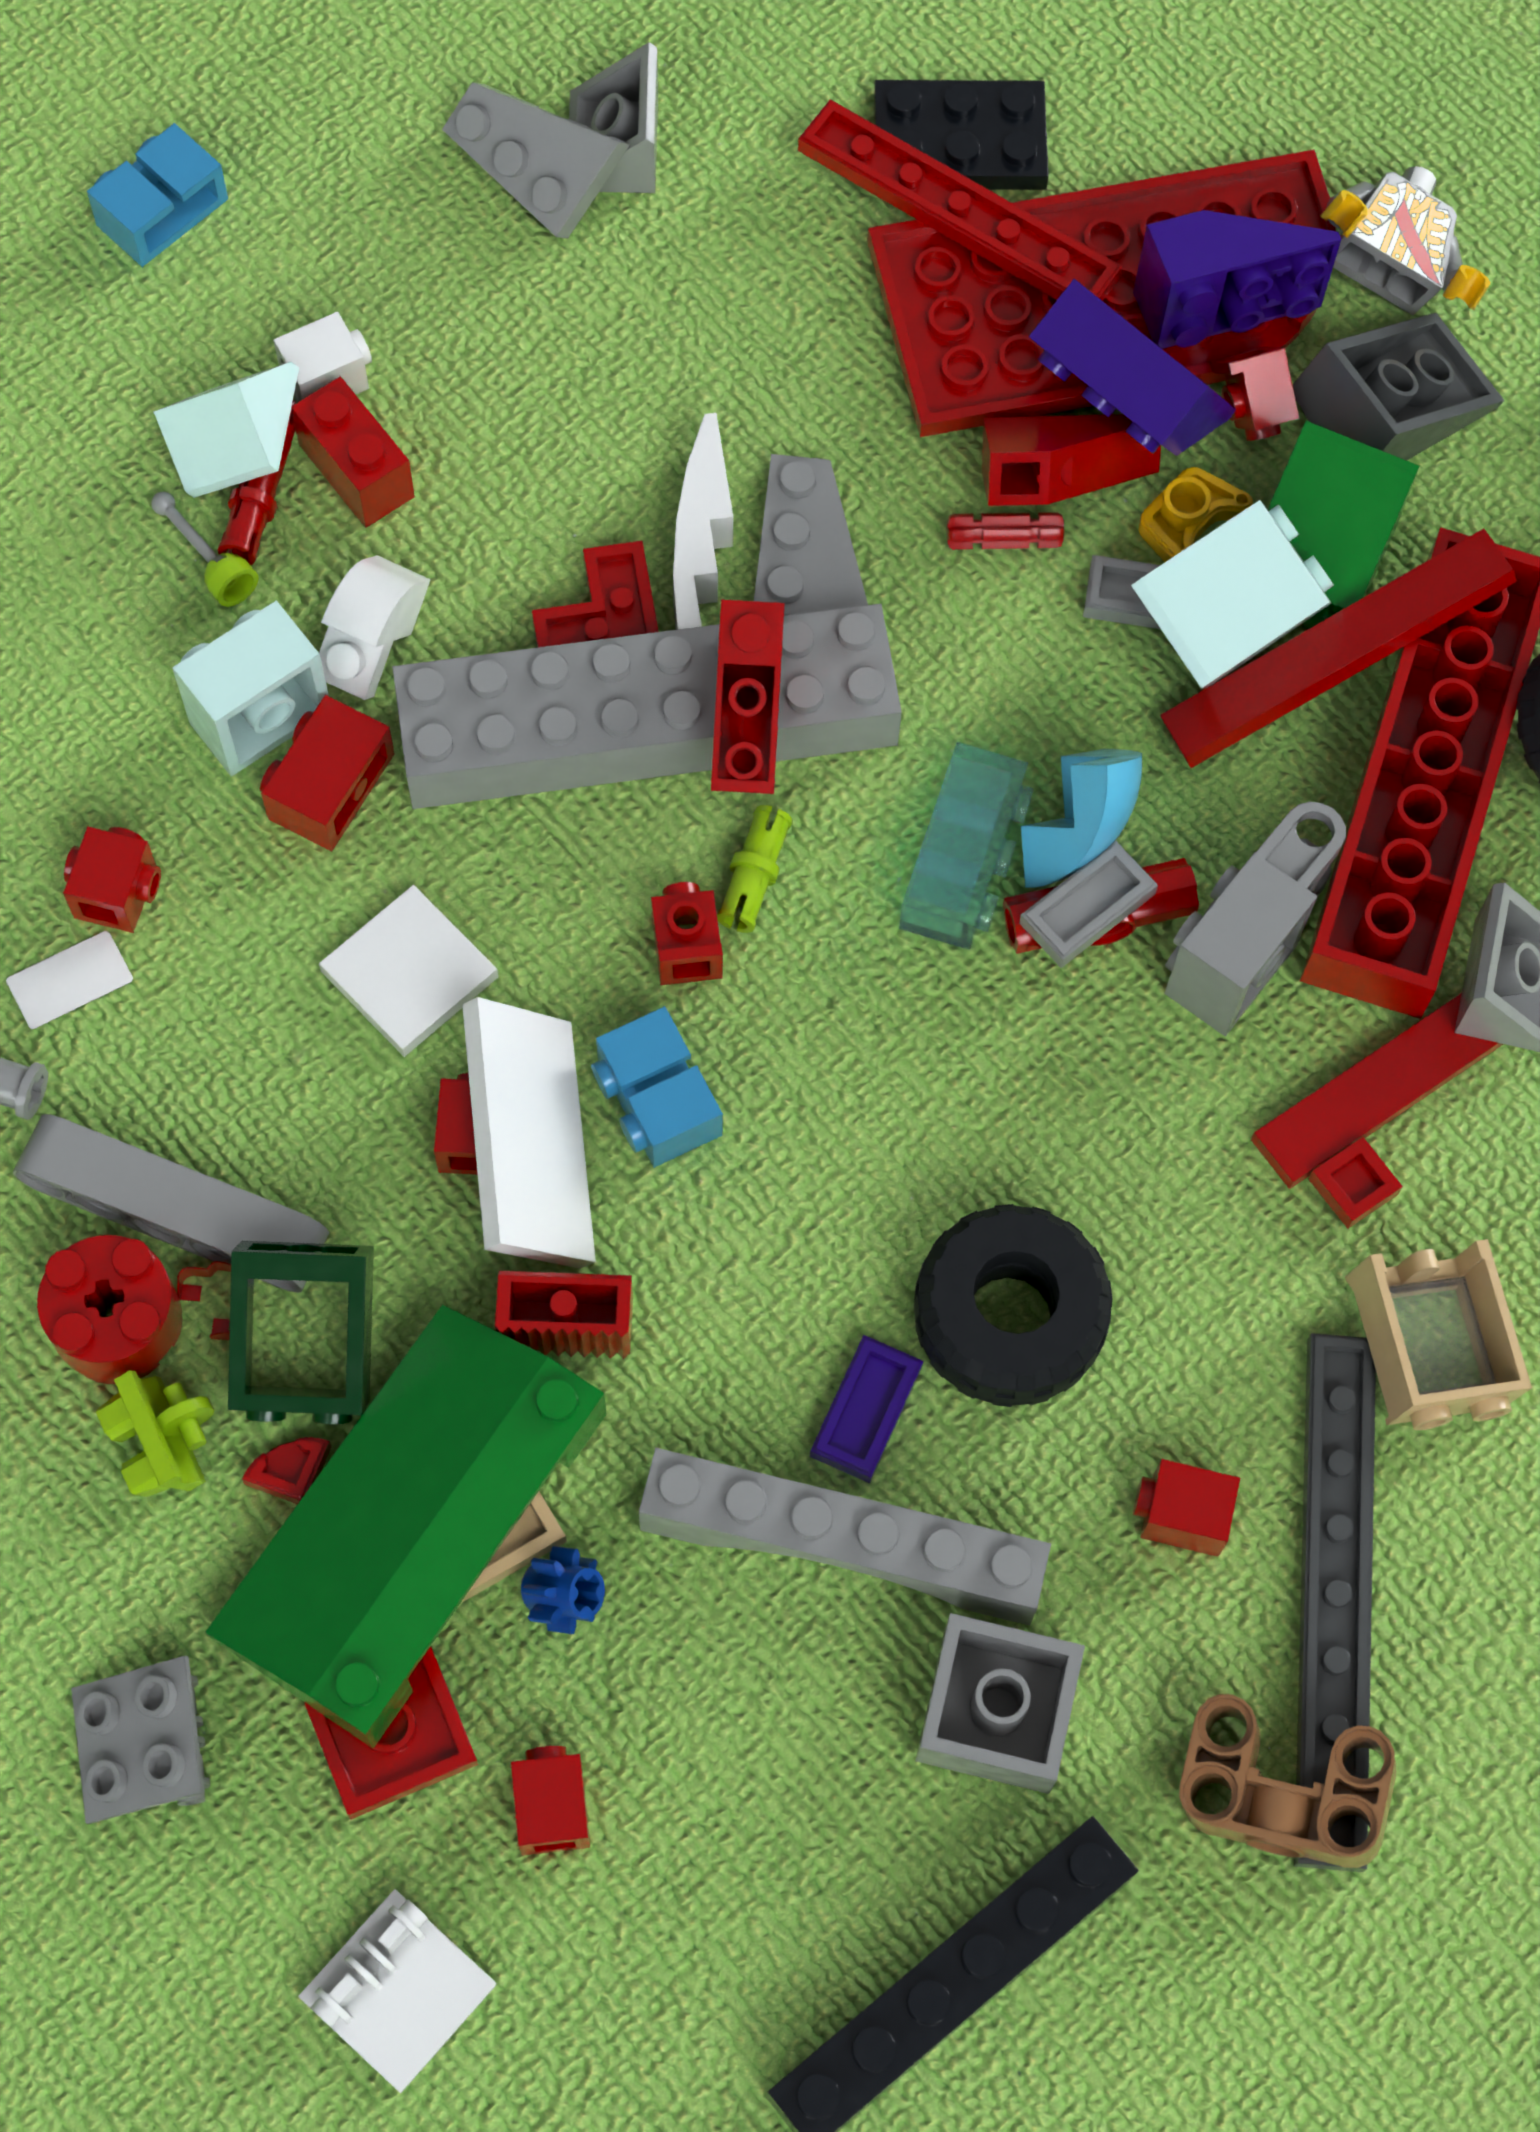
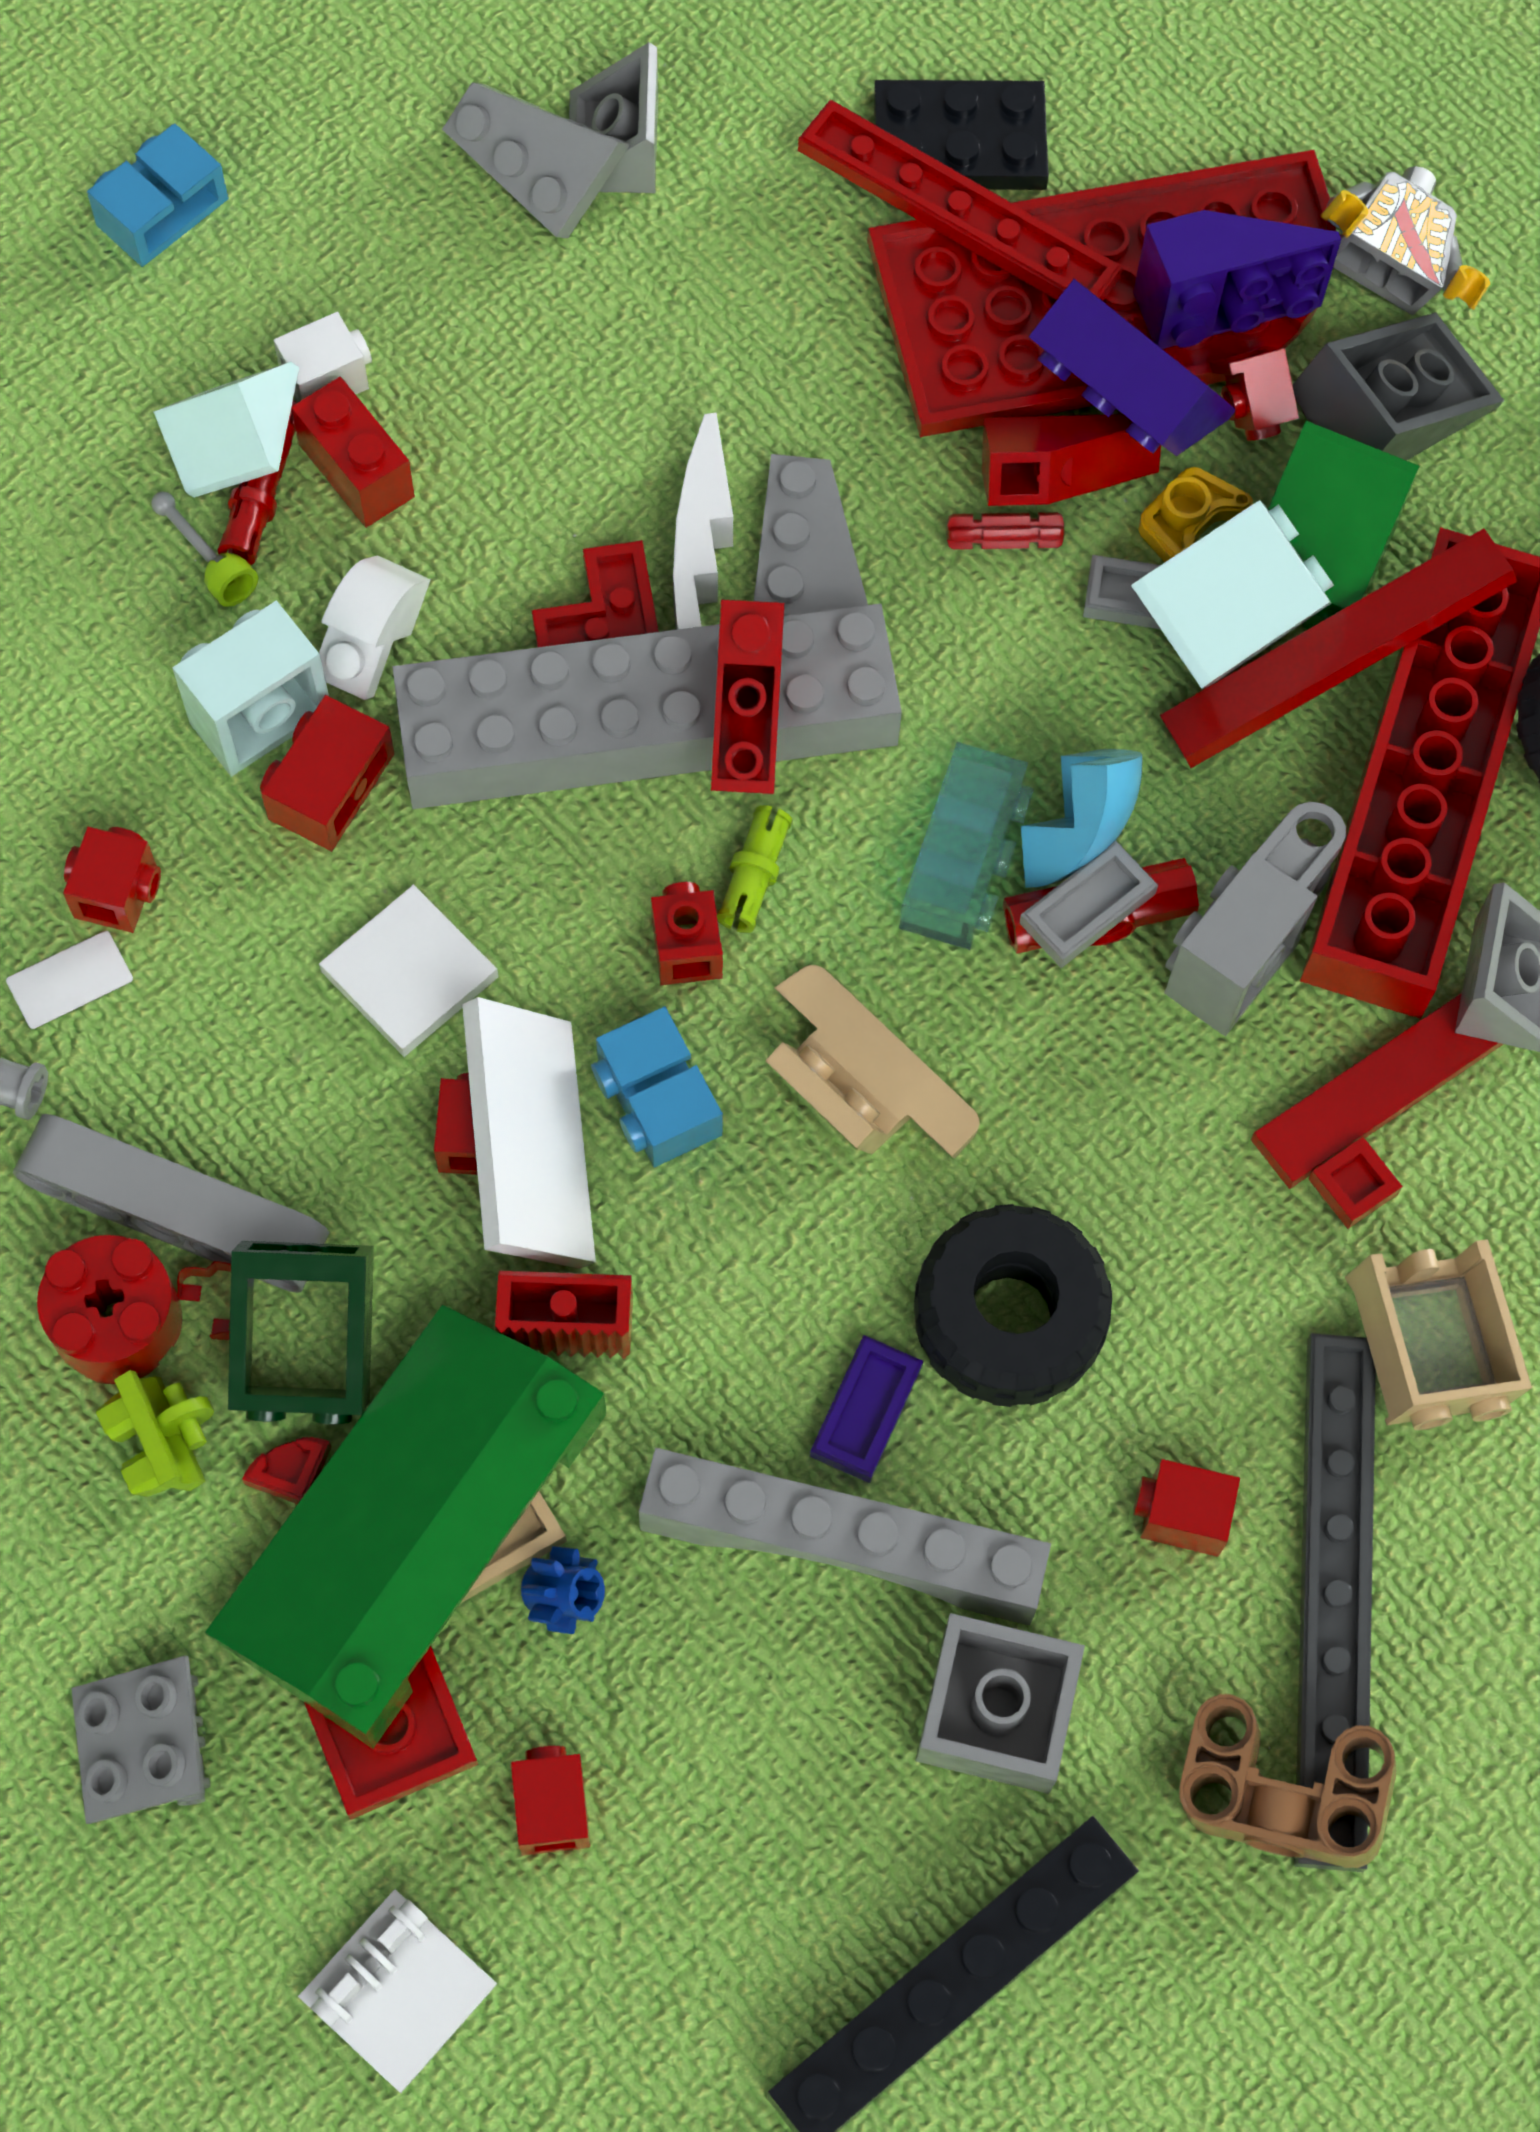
(864, 1073): none -> tan plate

